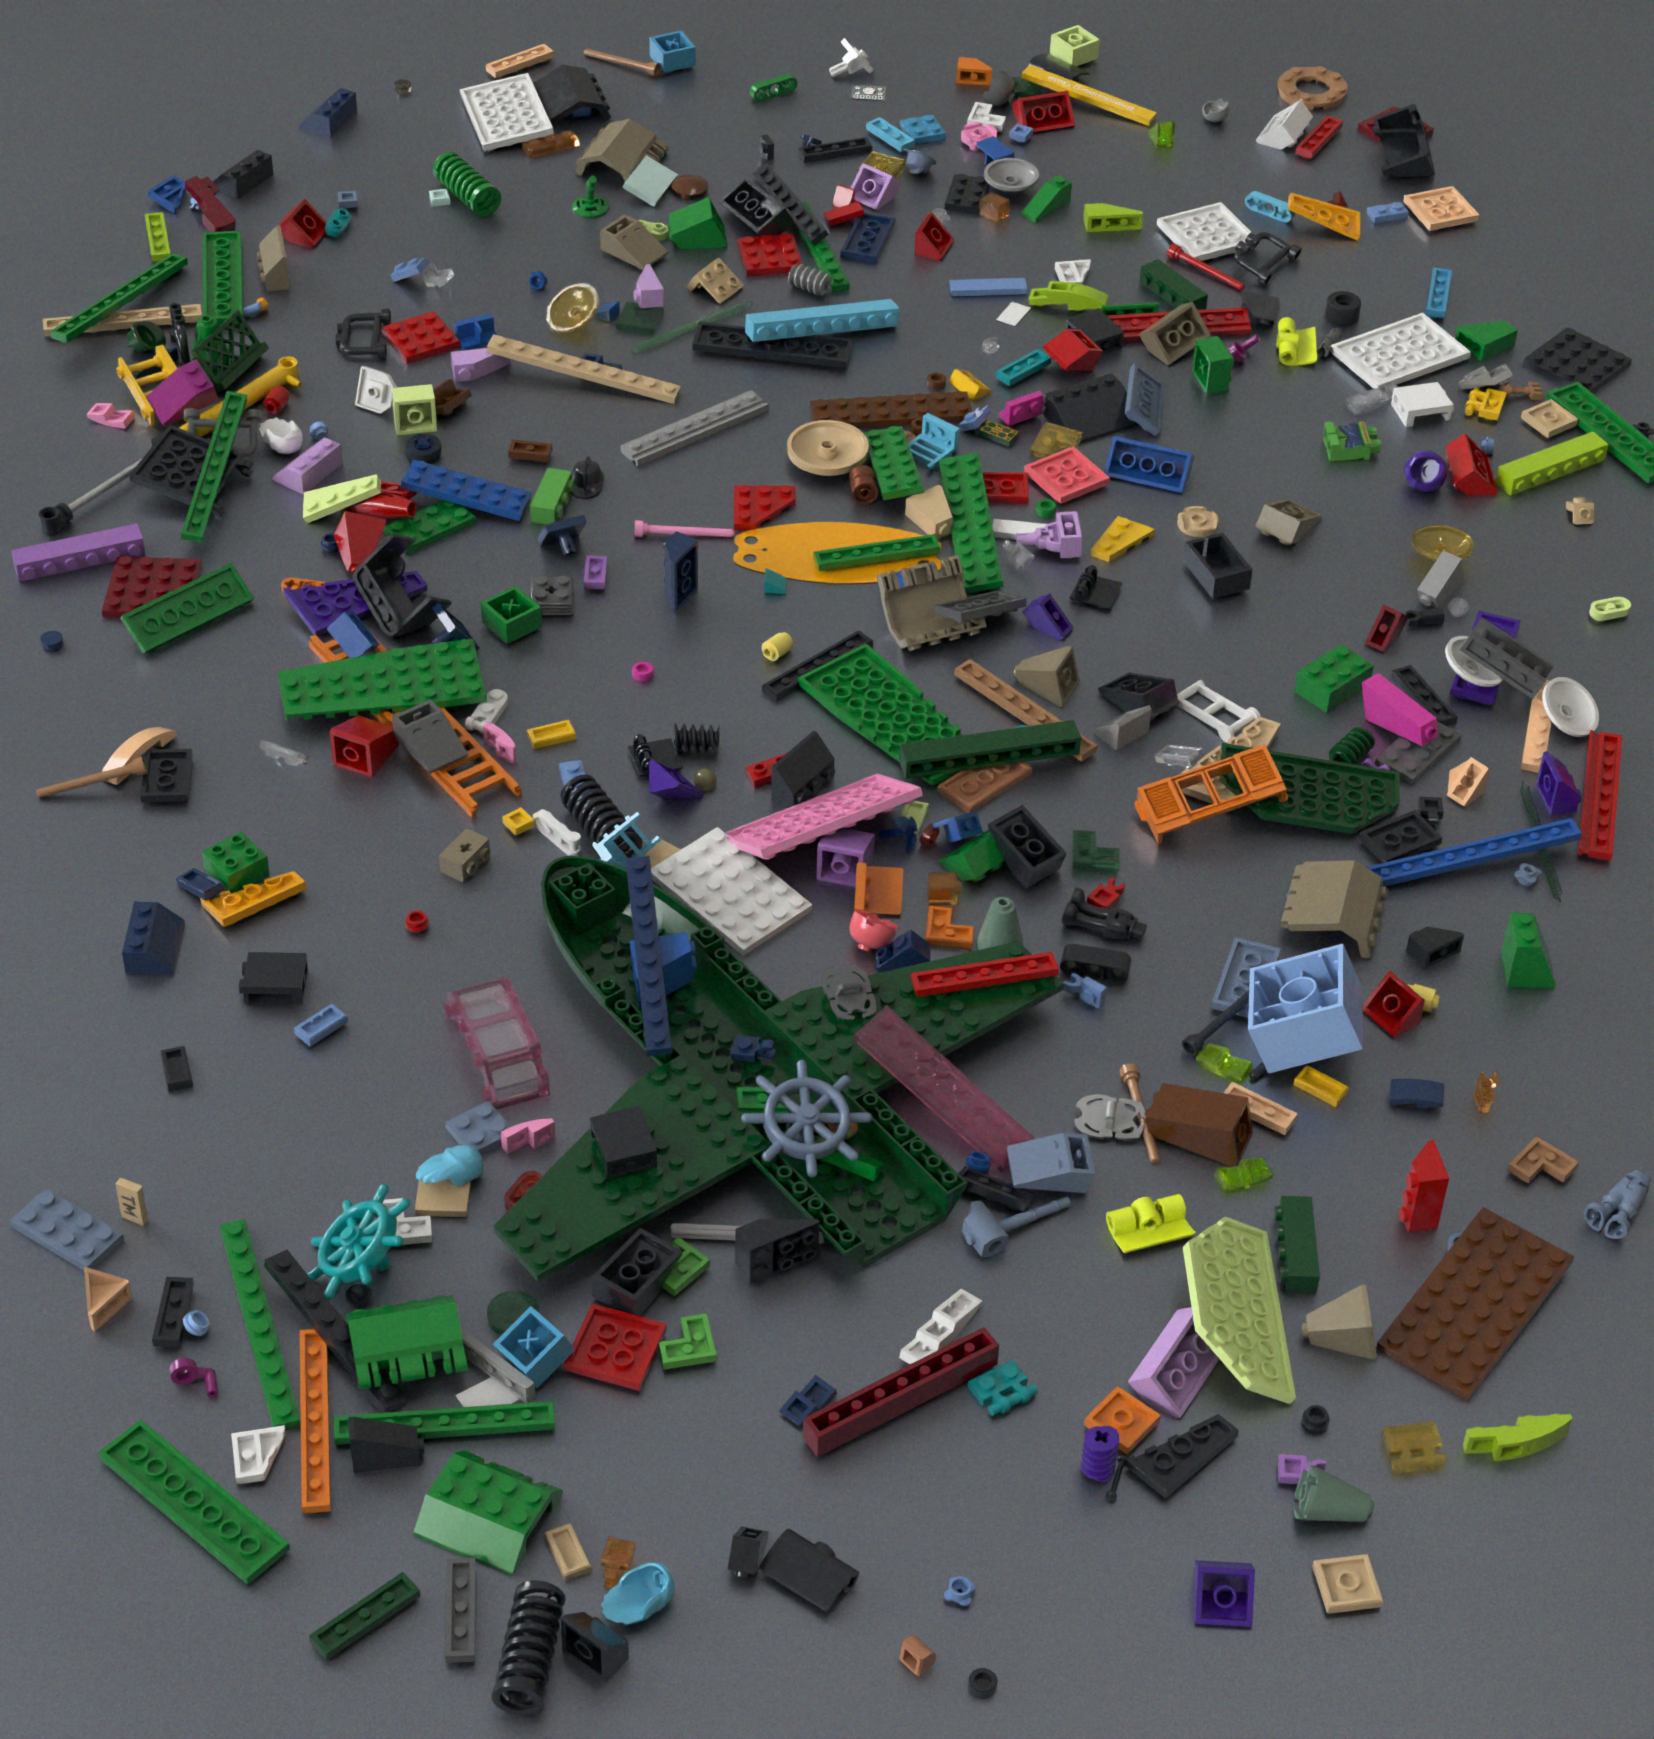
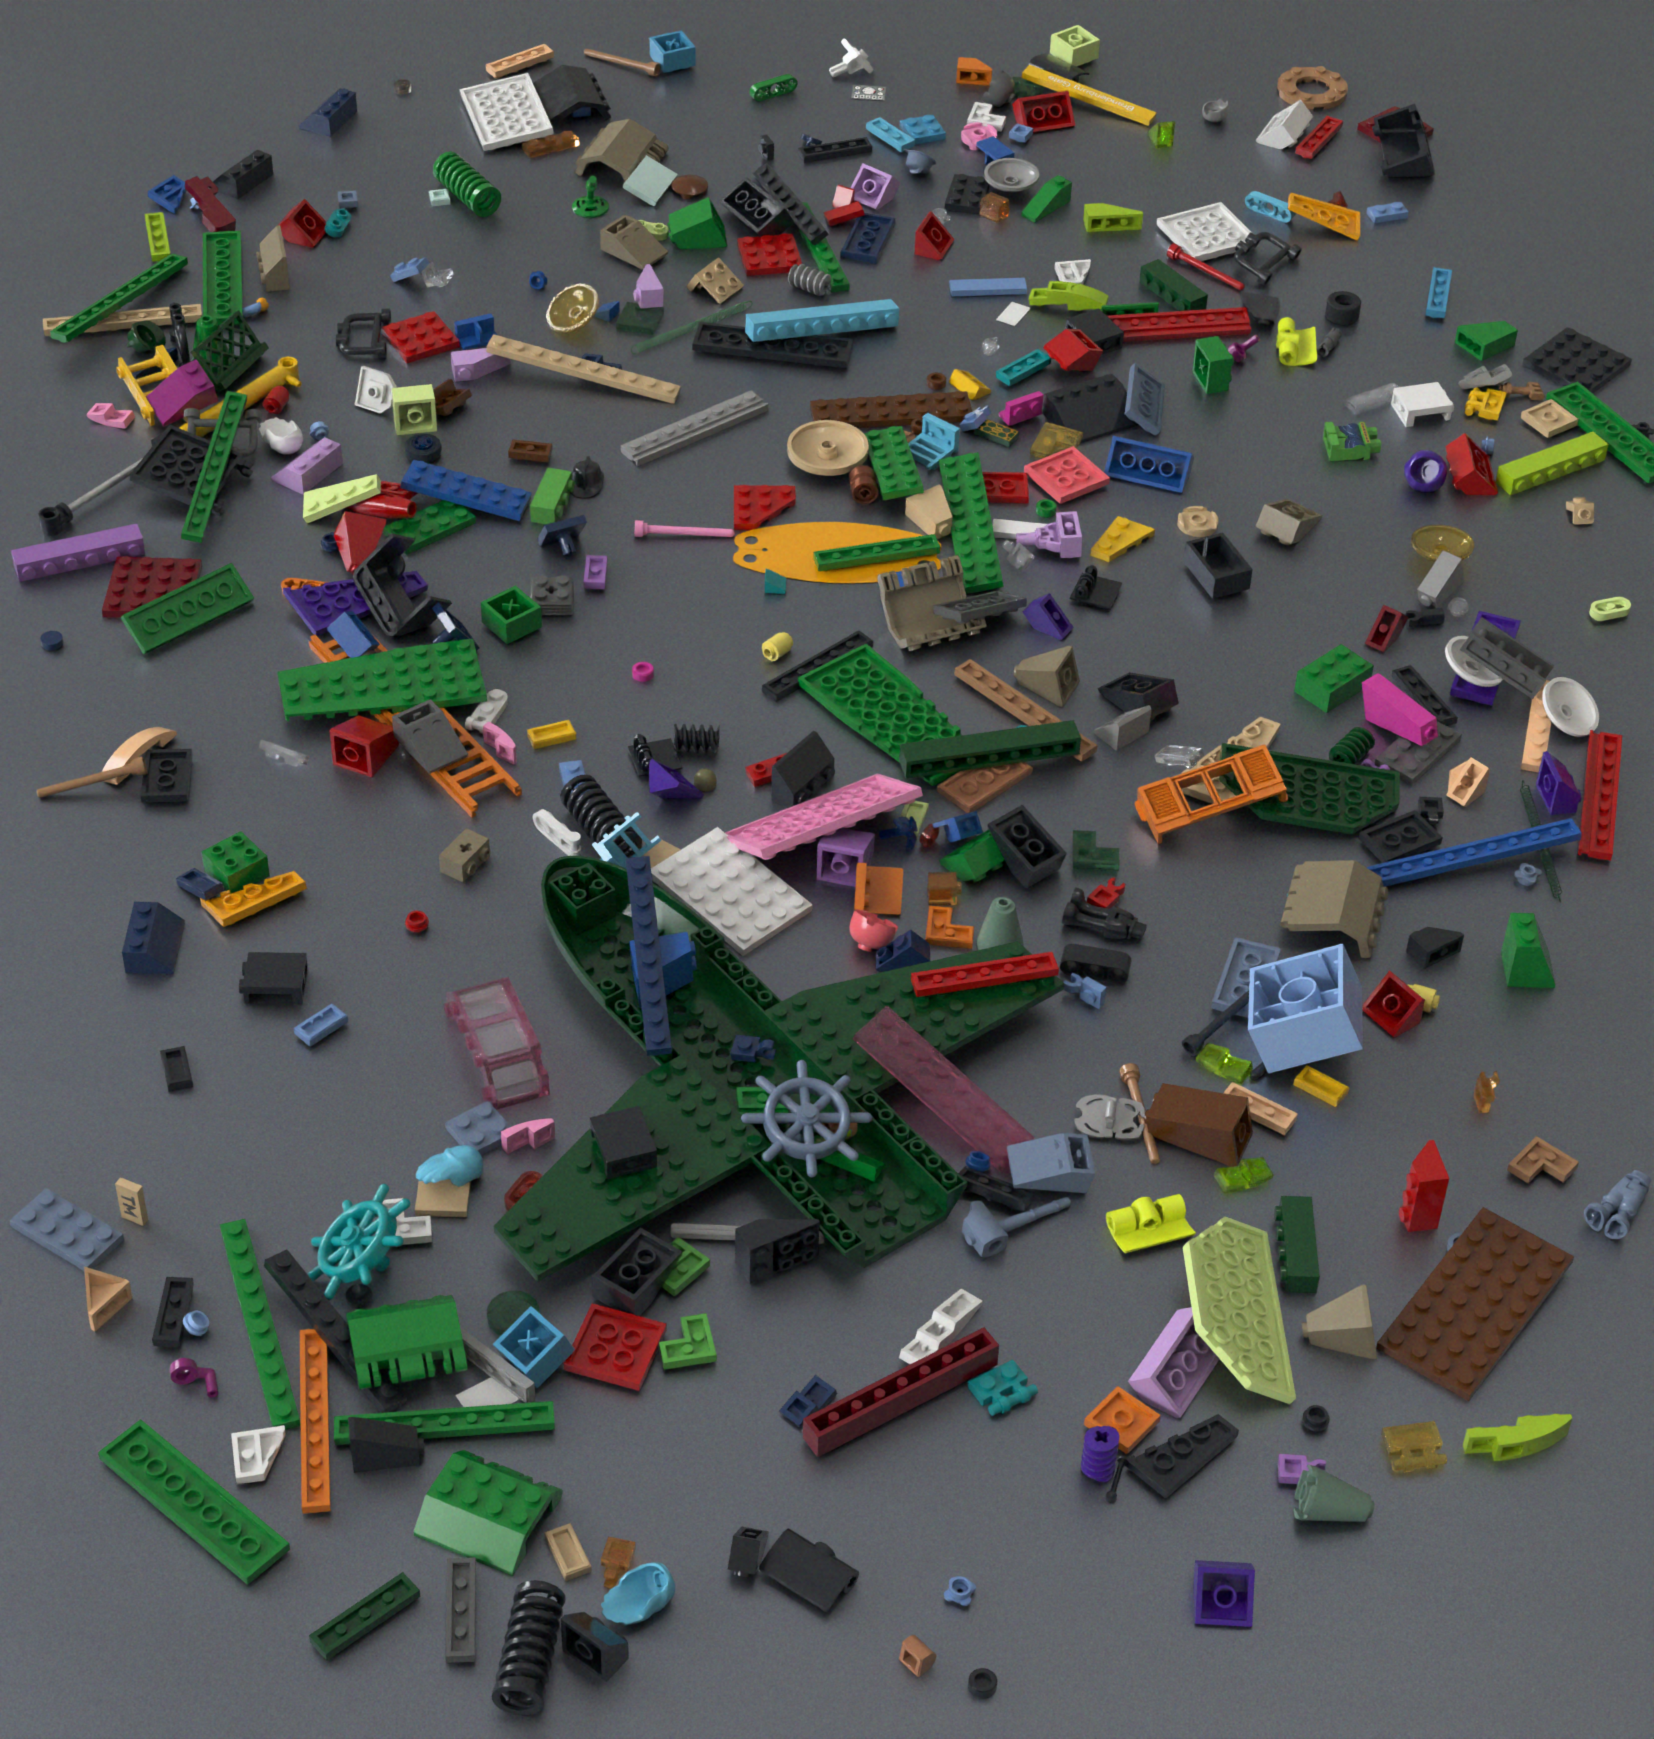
(518, 821): yellow plate -> none
(680, 569): dark blue slope -> none
(849, 992): dark grey shield -> none
(884, 163): clear yellow plate -> none
(1175, 333): dark tan slope -> none
(1225, 732): white piece -> none
(1347, 1583): tan plate -> none
(1400, 351): white plate -> none
(1419, 1091): dark blue slope -> none
(1441, 208): light nougat plate -> none

